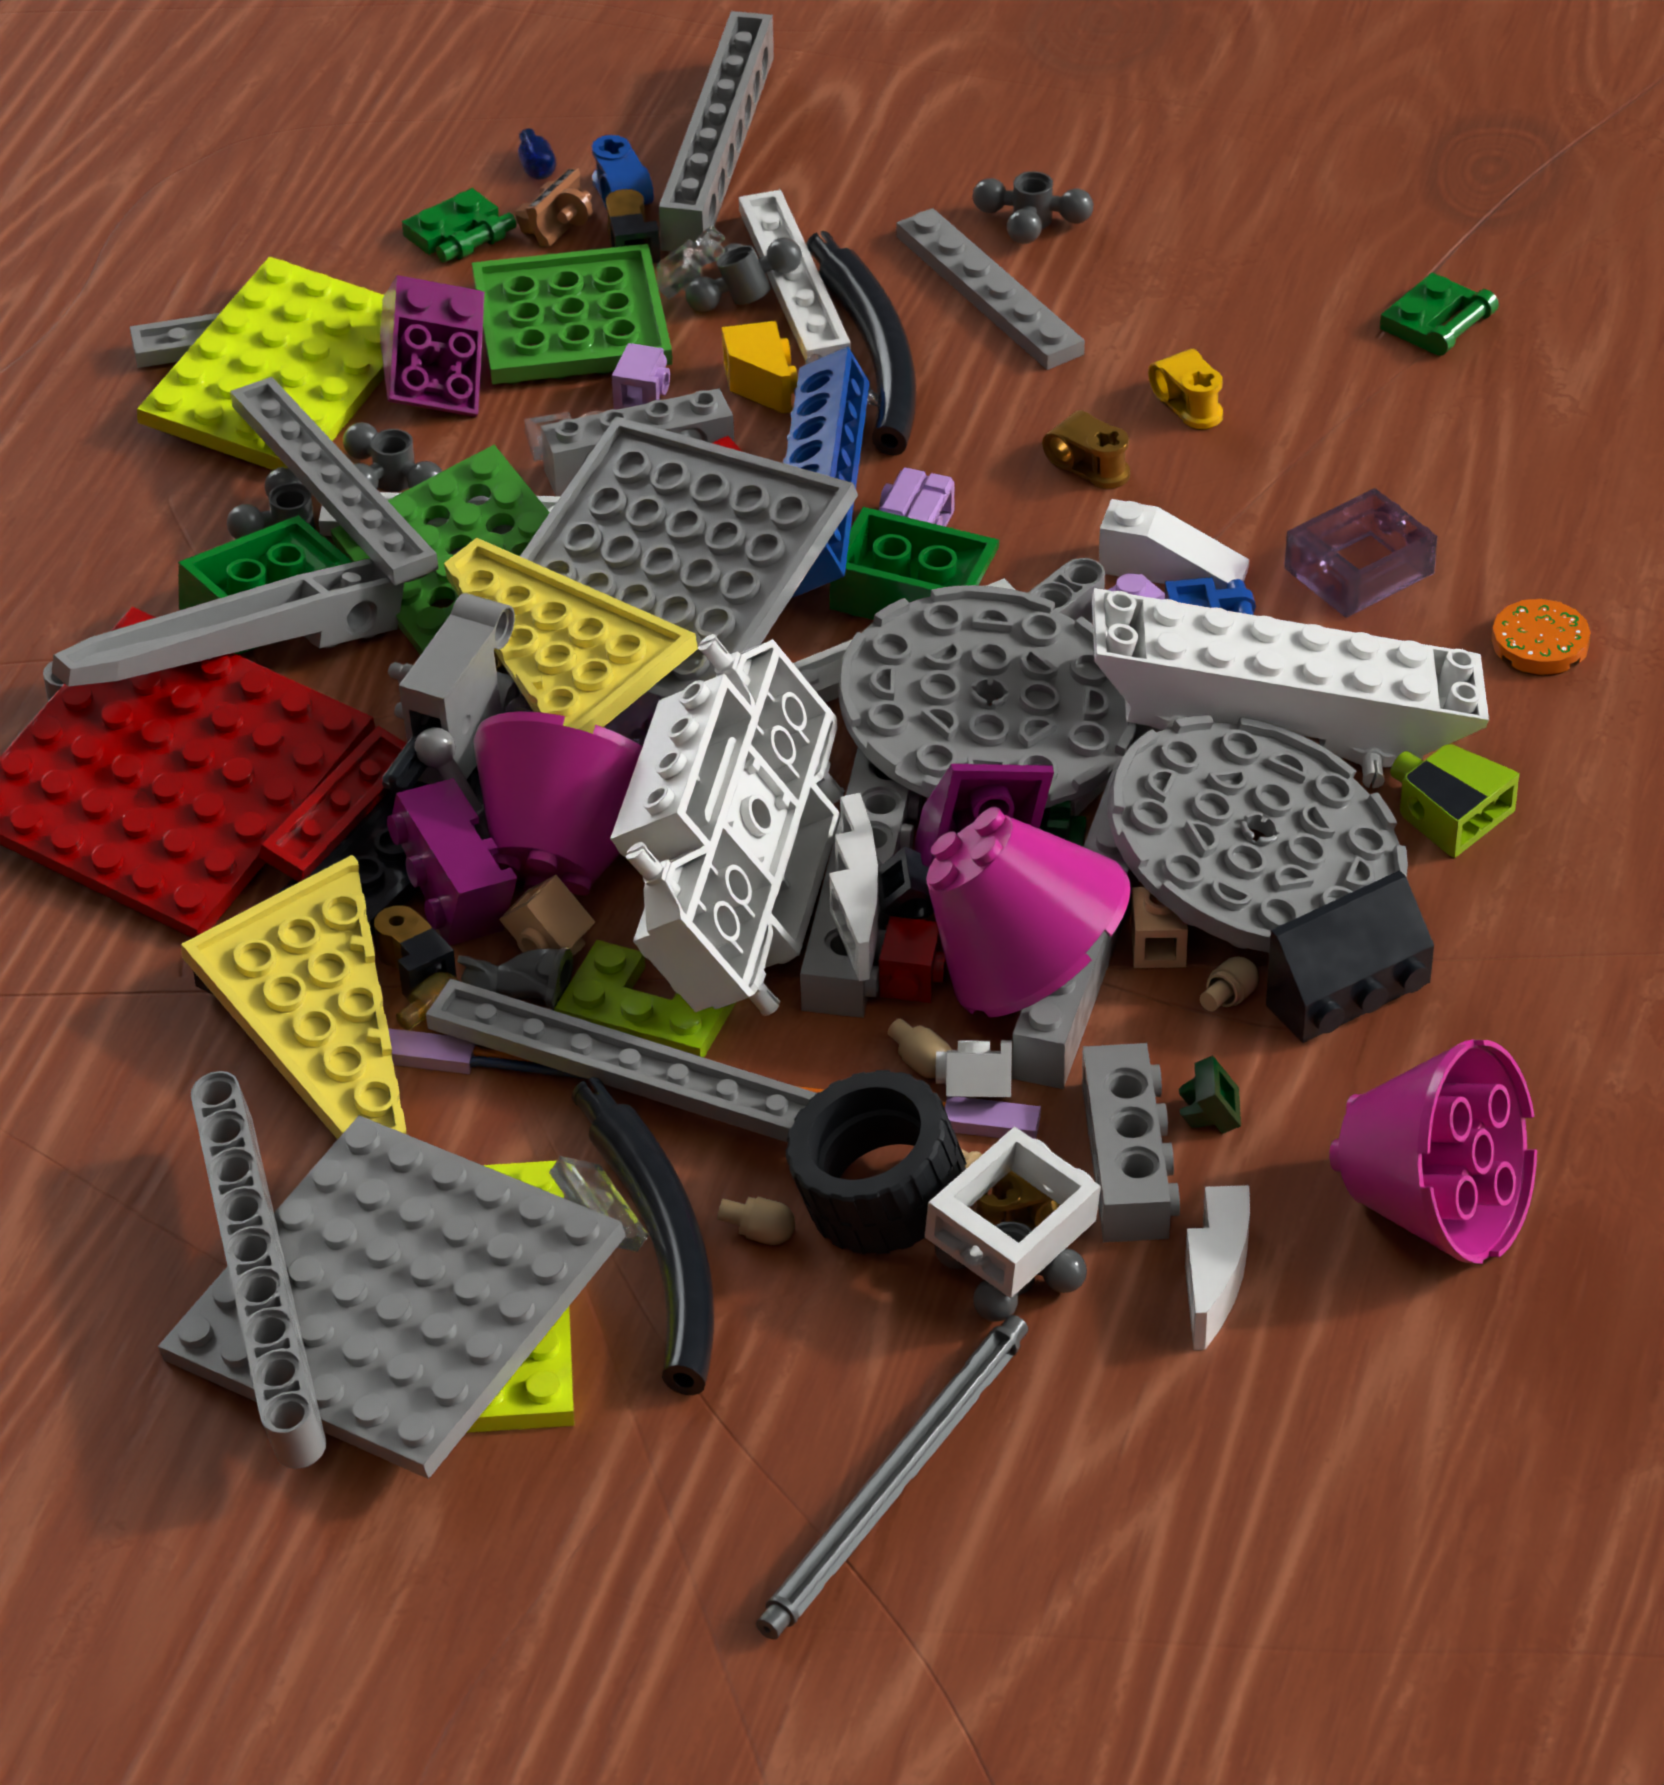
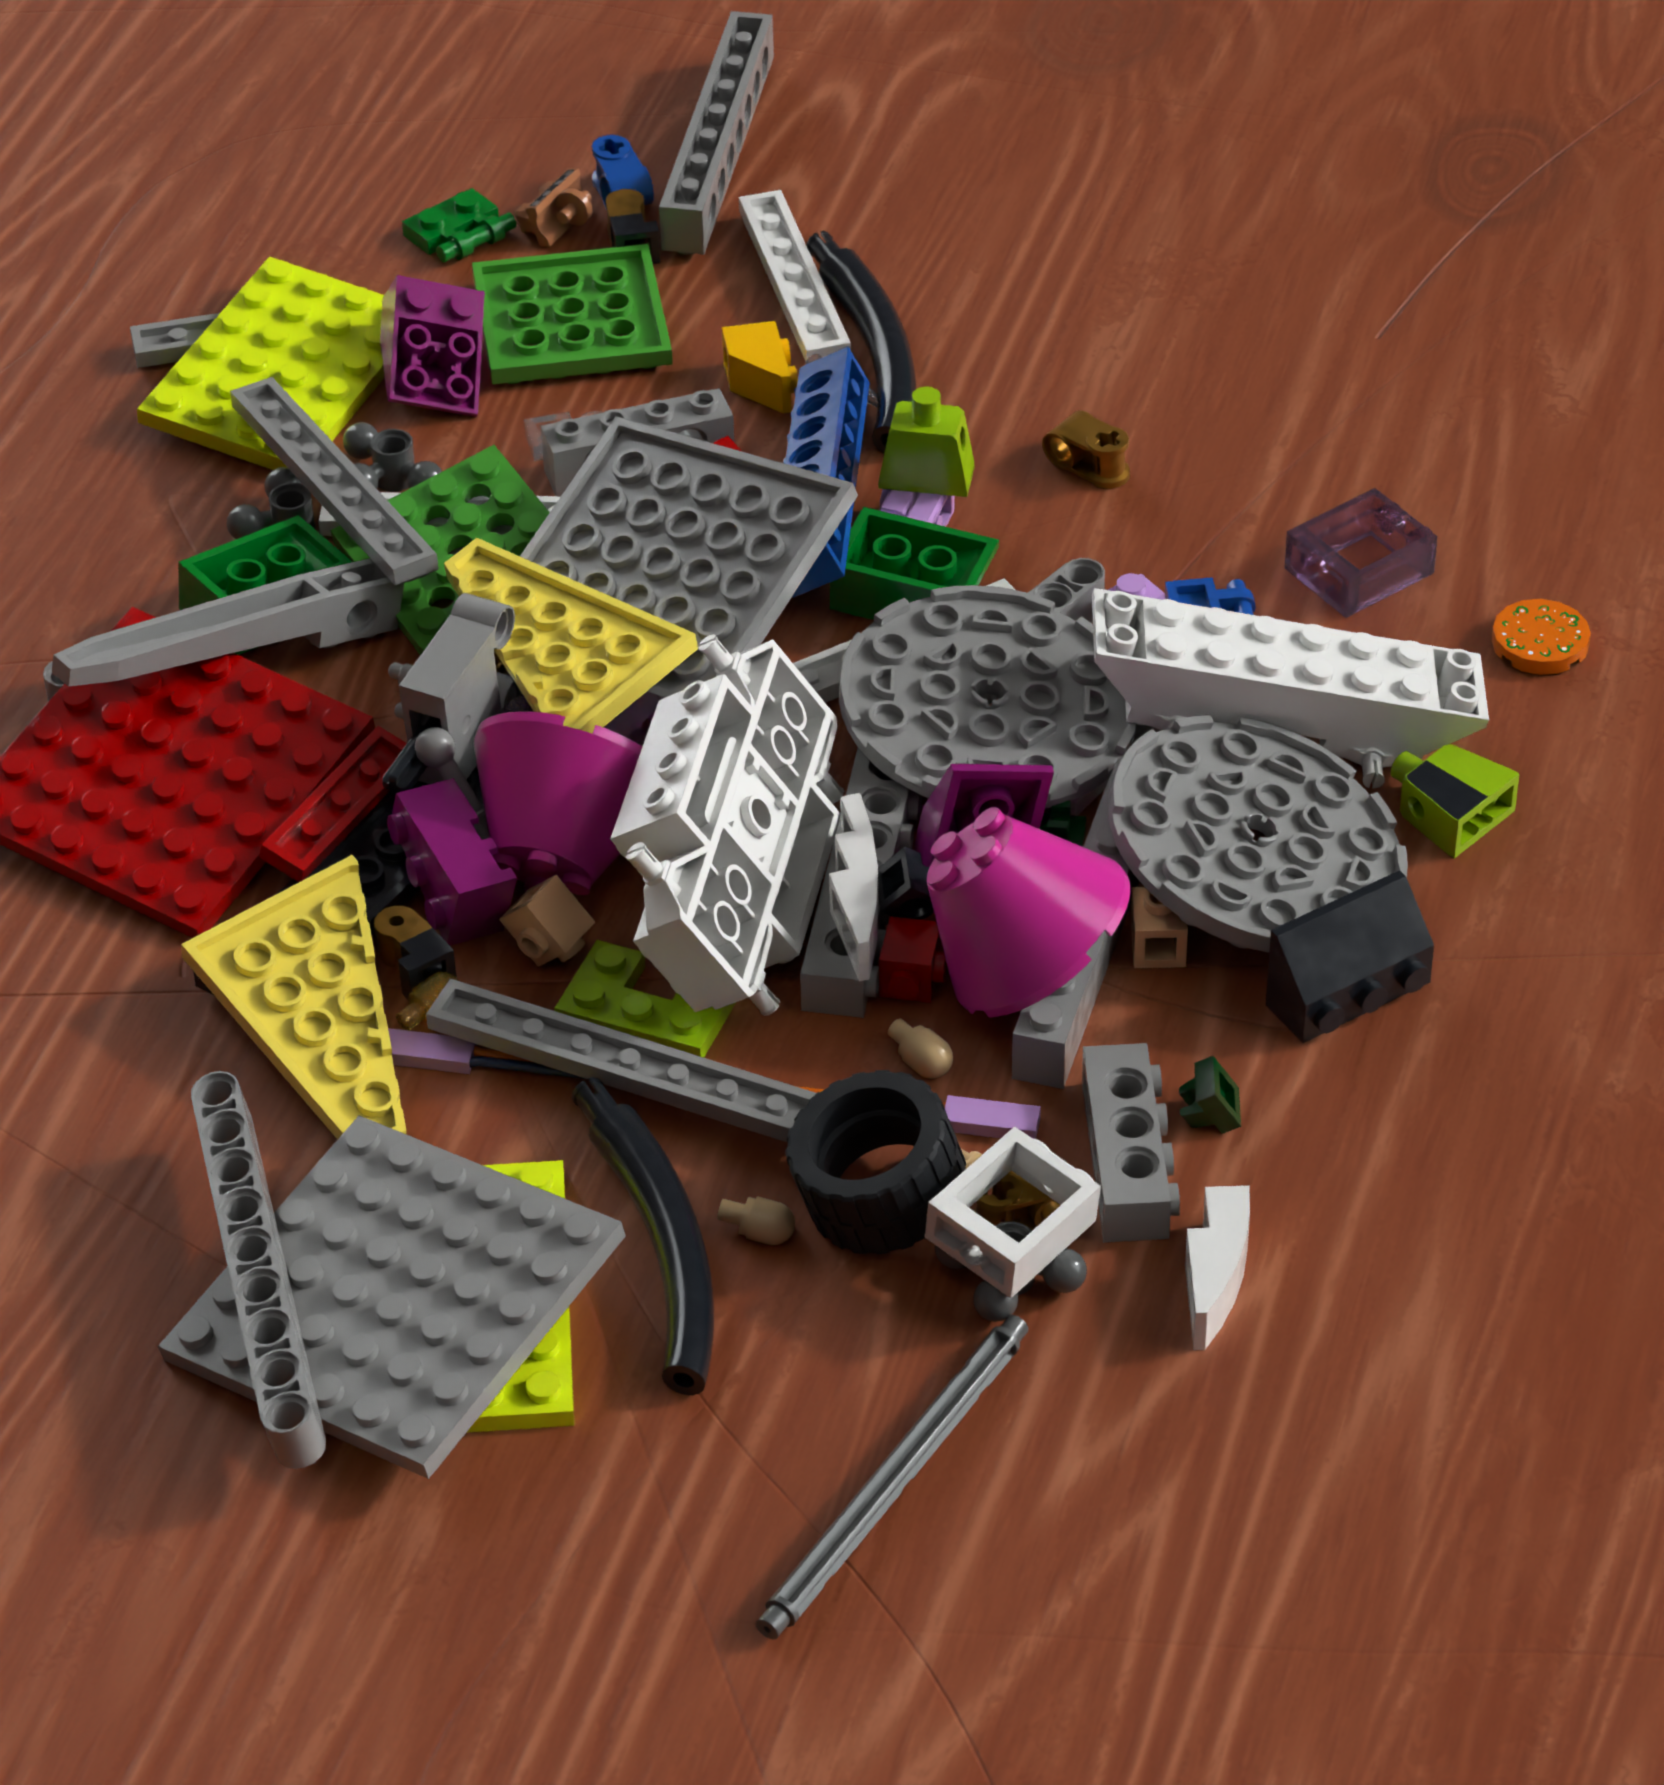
(531, 974): dark grey animal -> none
(536, 155): clear blue cylinder -> none
(592, 1188): clear plate -> none
(640, 376): lavender brick -> none
(687, 261): clear plate -> none
(743, 274): dark grey piece -> none
(928, 447): none -> lime torso
(975, 1069): white brick -> none
(990, 289): light grey plate -> none
(1031, 203): dark grey piece -> none
(1163, 547): white slope -> none
(1188, 388): yellow piece -> none
(1230, 983): tan cylinder -> none
(1428, 305): green plate -> none
(1445, 1150): dark pink cone -> none

